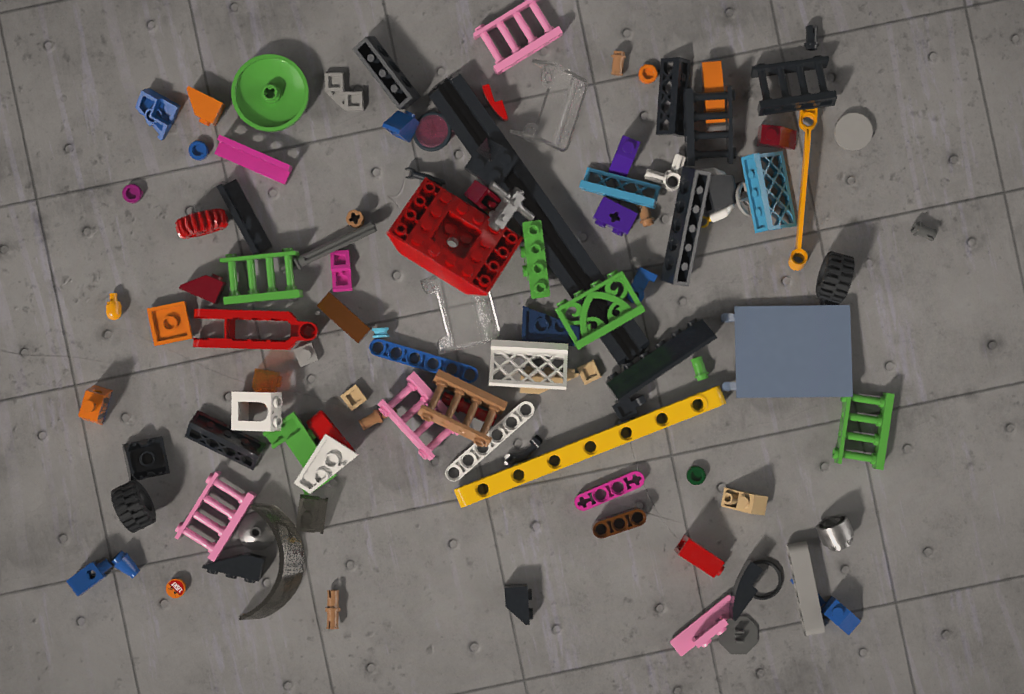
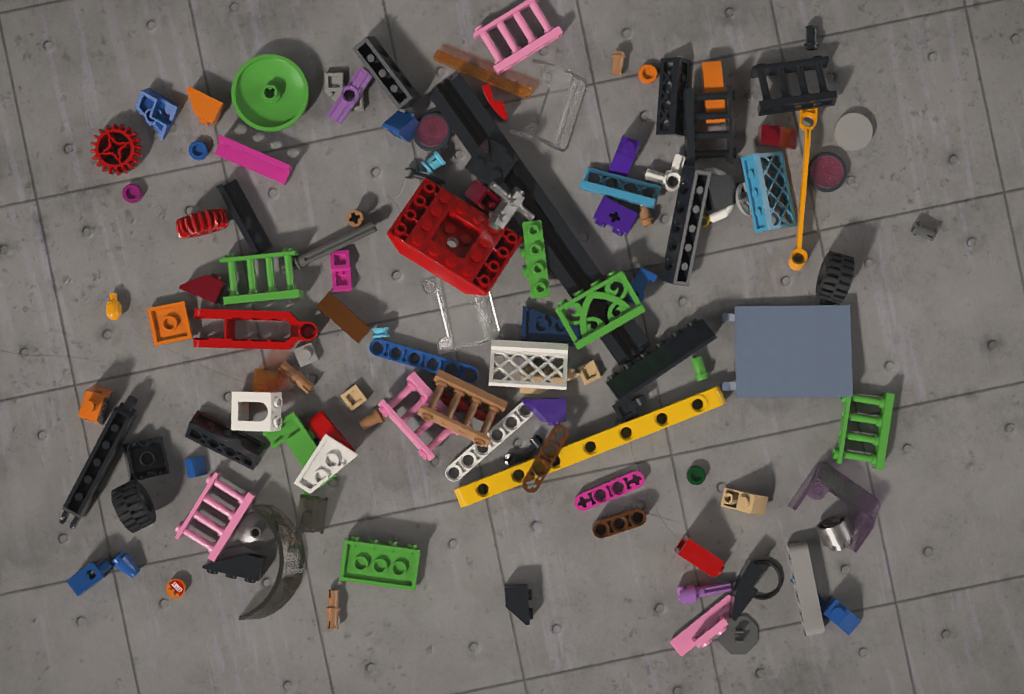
(99, 461): none -> black hinge
(124, 146): none -> red gear
(195, 466): none -> blue slope
(296, 377): none -> medium nougat pin
(343, 106): none -> medium lavender piece
(380, 563): none -> bright green bracket
(433, 163): none -> medium azure bush
(482, 74): none -> clear orange axle
(542, 456): none -> reddish brown beam
(548, 409): none -> dark purple slope
(689, 593): none -> medium lavender piece
(825, 479): none -> clear purple windscreen
(827, 172): none -> clear pink wheel

